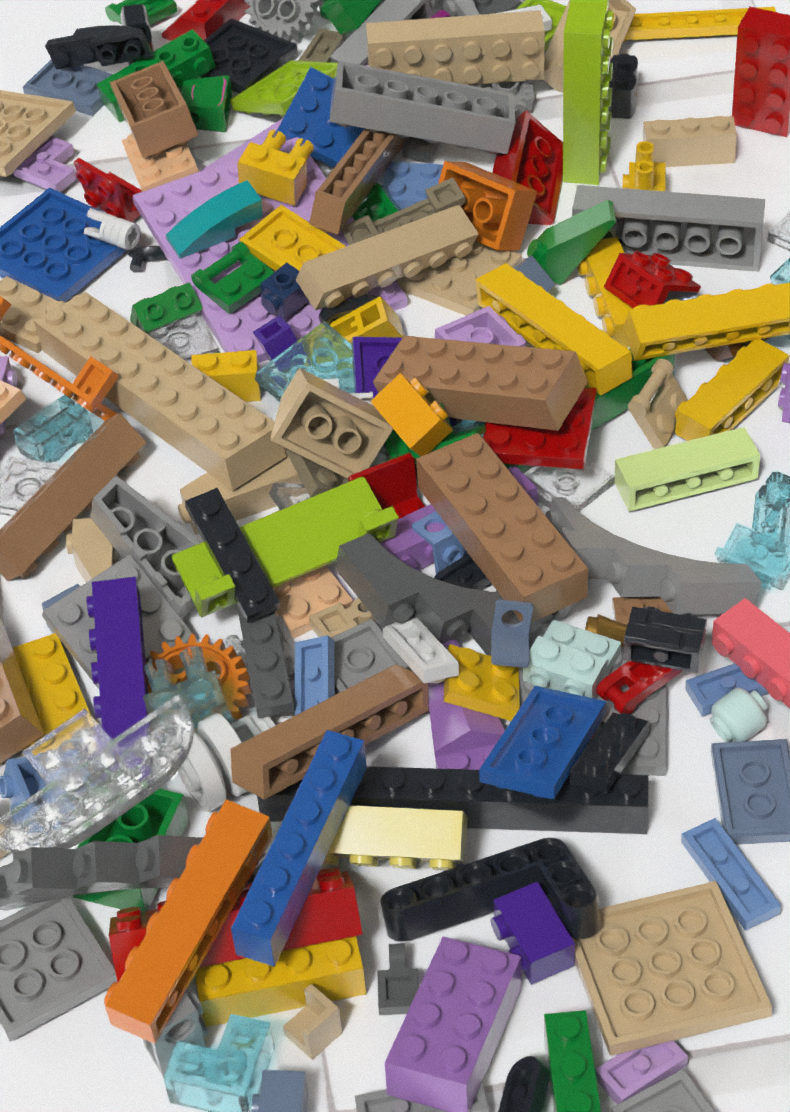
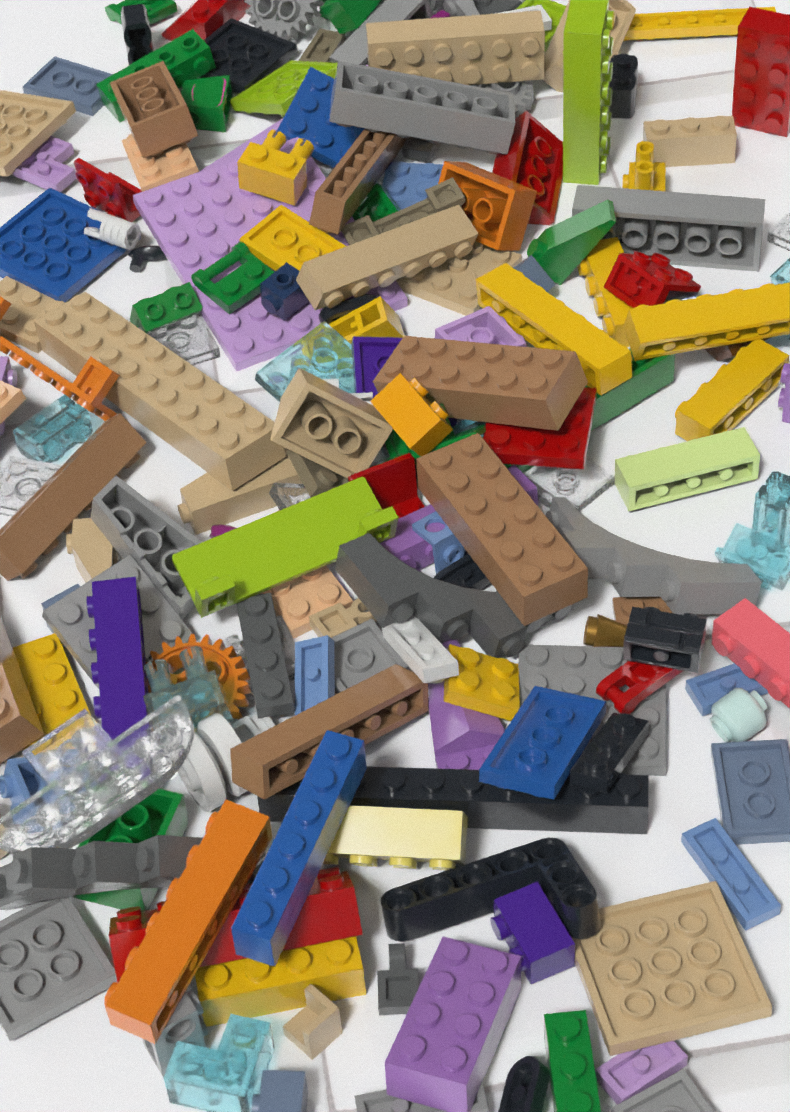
(99, 44): black slope -> none
(215, 220): teal slope -> none
(232, 554): black plate -> none
(233, 371): yellow brick -> none
(275, 337): dark purple brick -> none
(511, 641): sand blue bracket -> none
(570, 659): light aqua plate -> none
(658, 417): tan plate -> none

